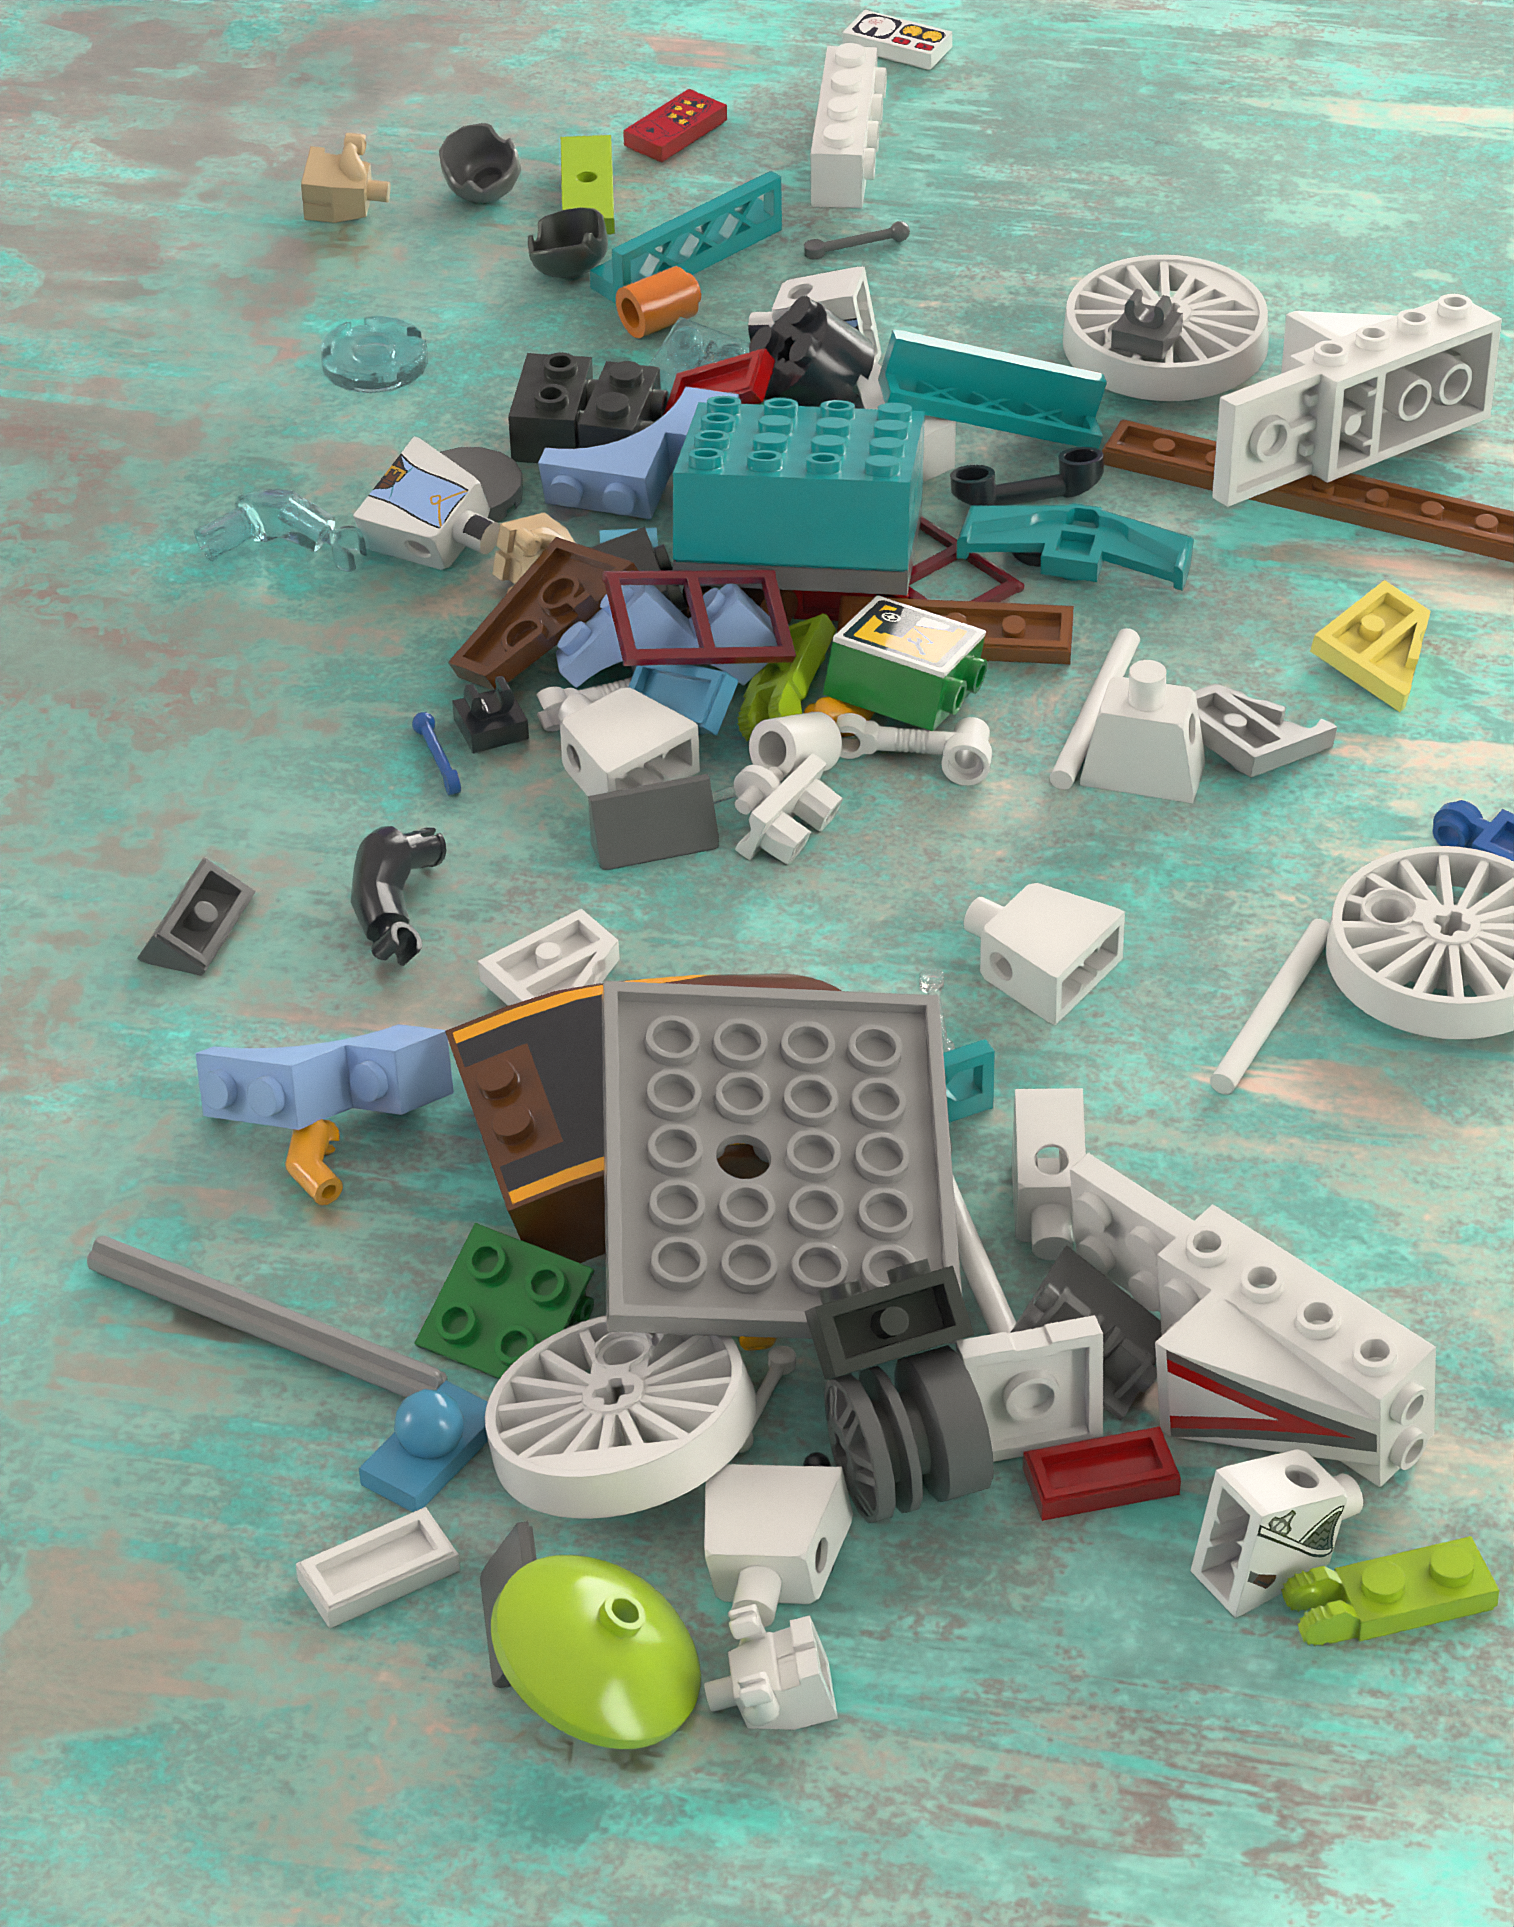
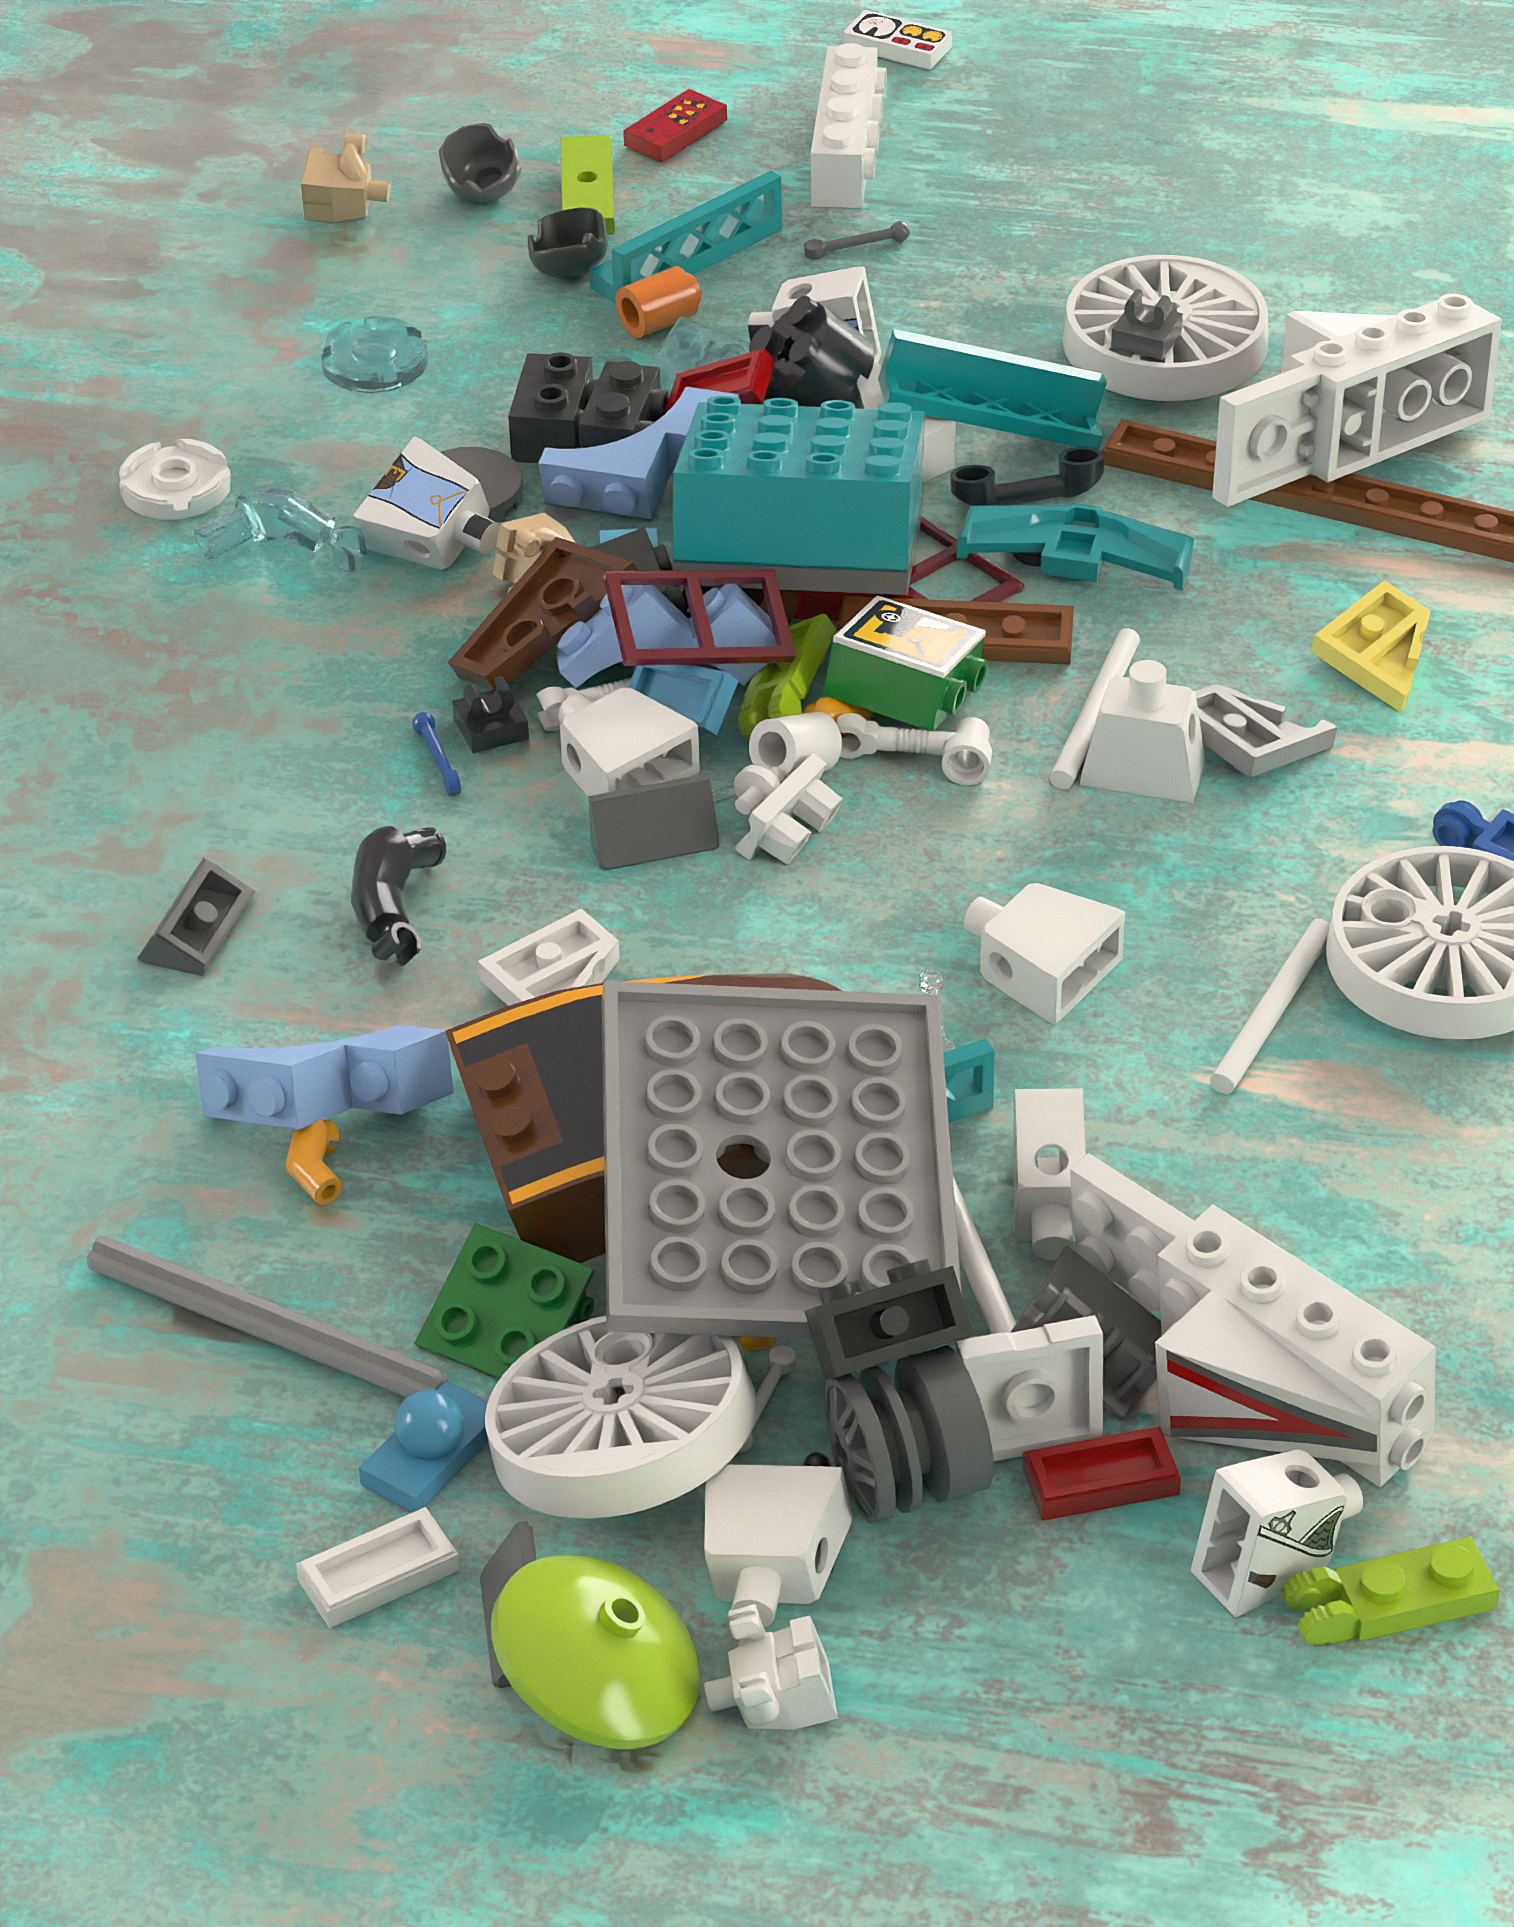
(174, 480): none -> white tile

